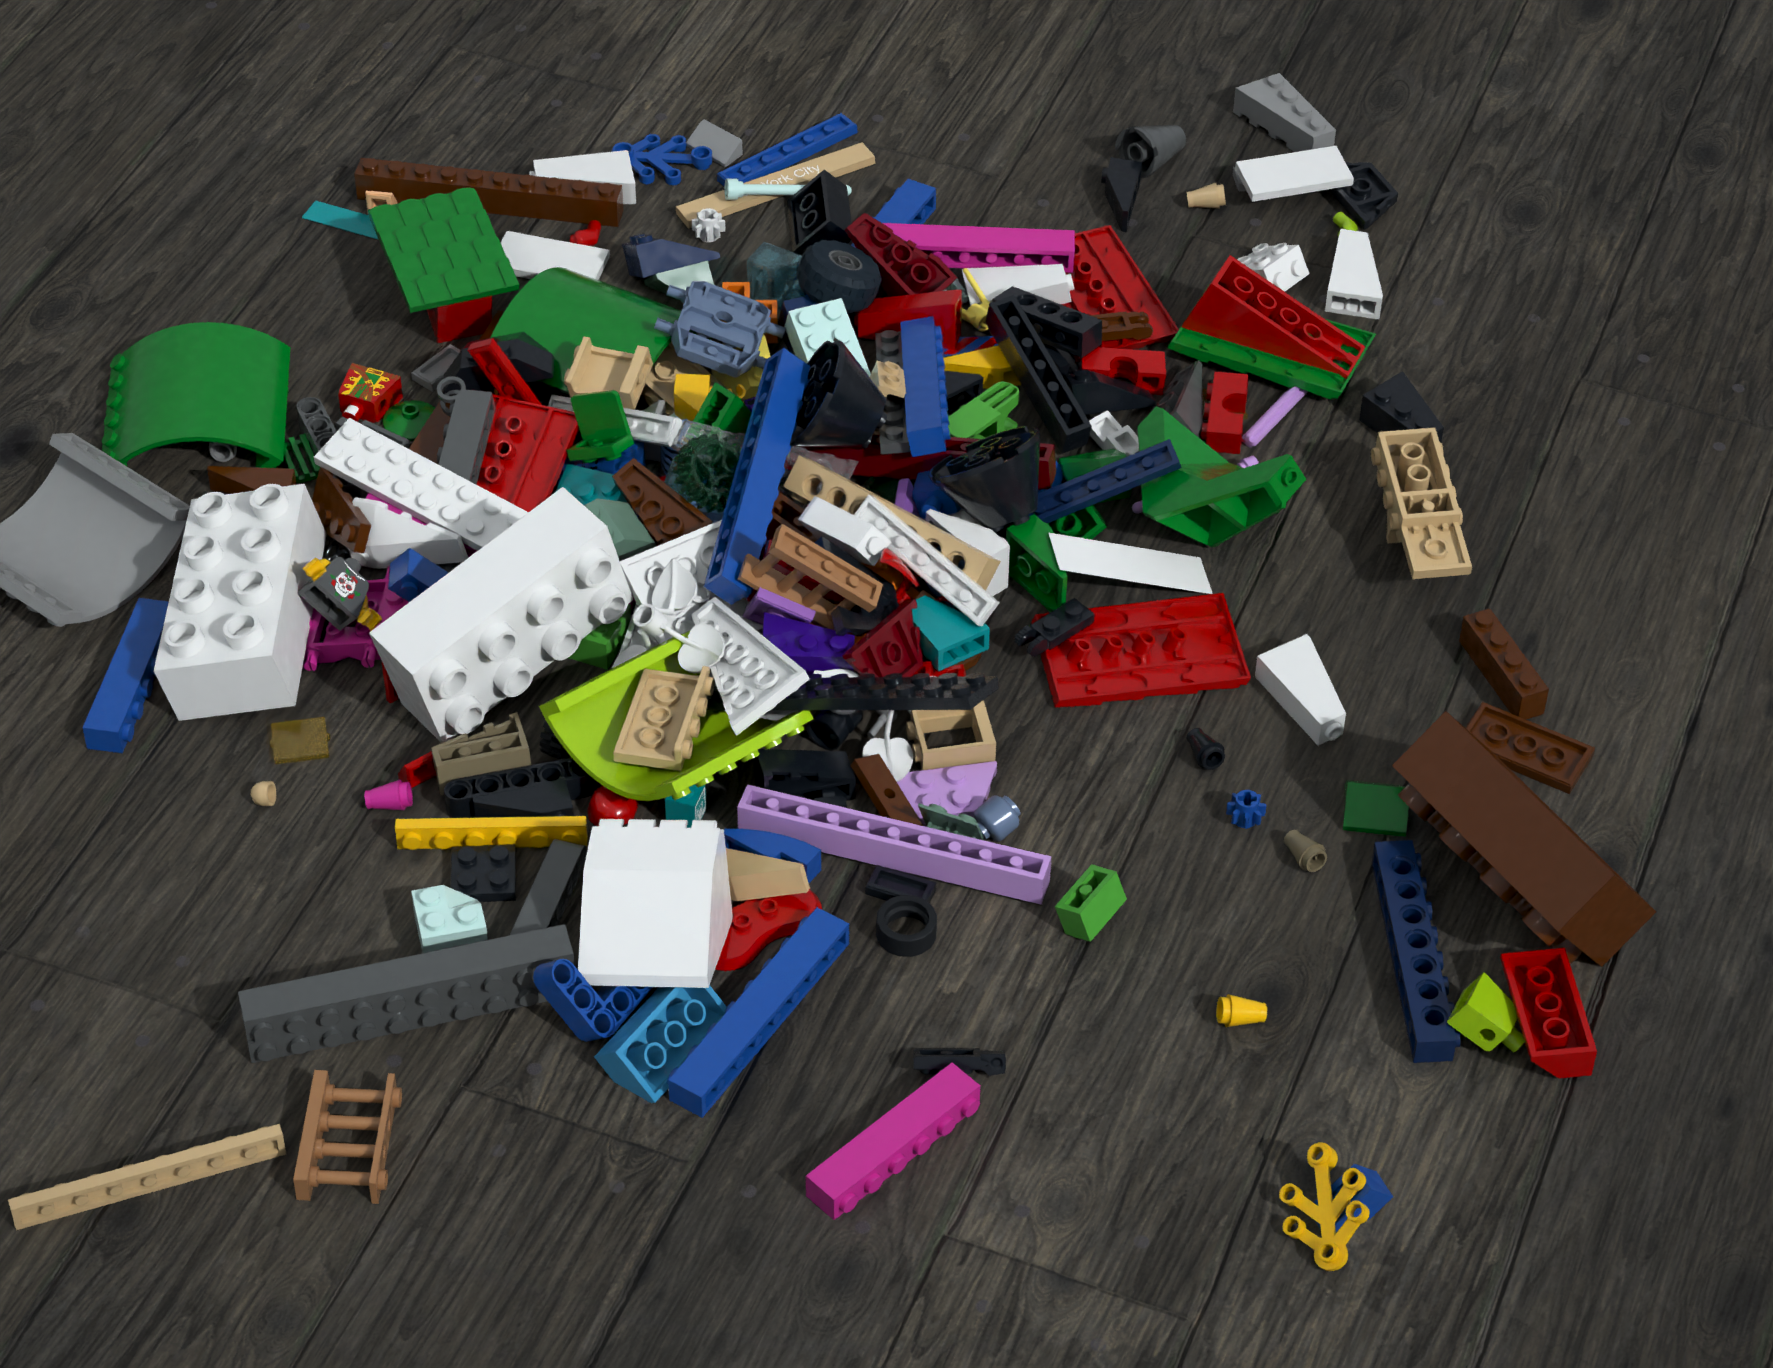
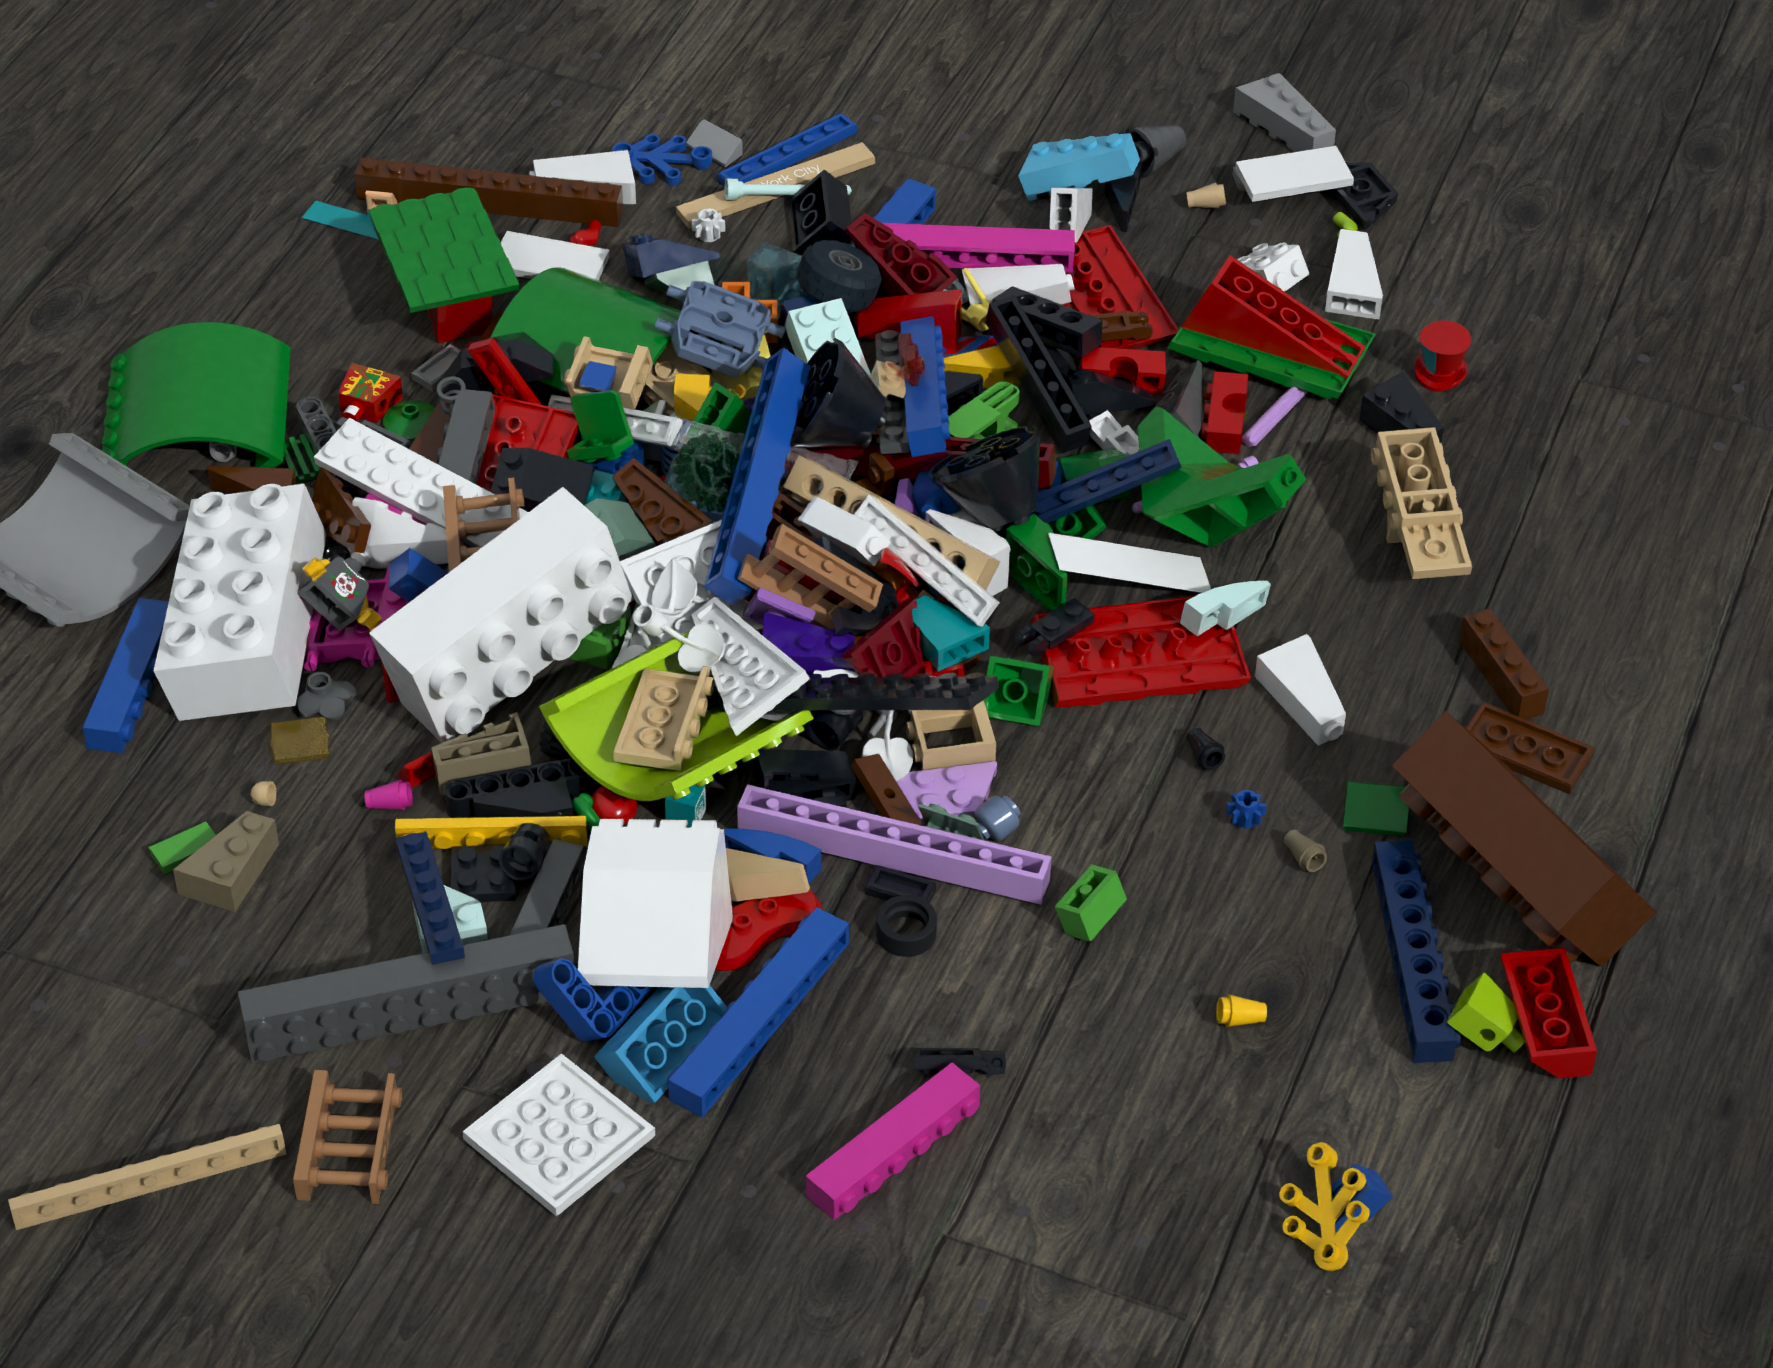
(176, 849): none -> bright green tile
(229, 862): none -> dark tan wedge
(325, 696): none -> dark grey plate
(429, 898): none -> dark blue plate
(458, 530): none -> medium nougat fence
(525, 851): none -> black wheel
(541, 475): none -> black slope
(559, 1134): none -> white plate
(583, 807): none -> green arm
(598, 377): none -> blue slope
(880, 476): none -> reddish brown bracket
(912, 364): none -> clear red slope
(1021, 691): none -> green slope
(1070, 209): none -> white slope
(1077, 163): none -> medium azure wedge
(1224, 605): none -> light aqua slope
(1442, 355): none -> red hat

